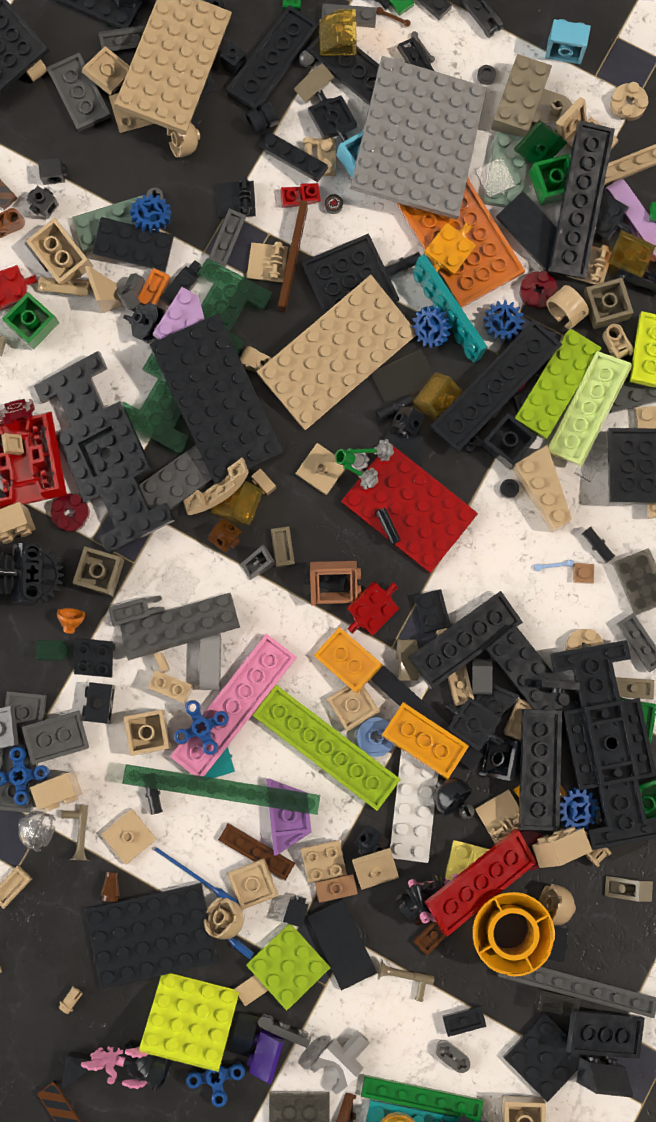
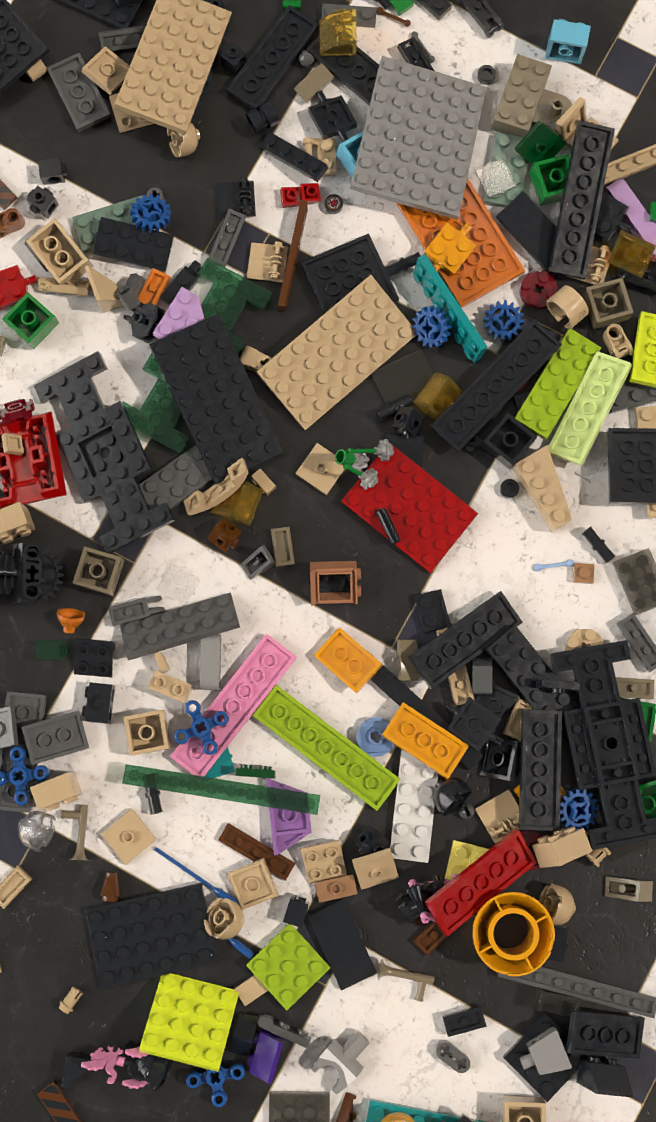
(79, 517): dark red plate -> none
(263, 772): none -> dark green plate
(352, 708): tan plate -> none
(372, 608): red plate -> none
(421, 1097): green tile -> none
(546, 1053): none -> light grey torso
(627, 111): tan plate -> none

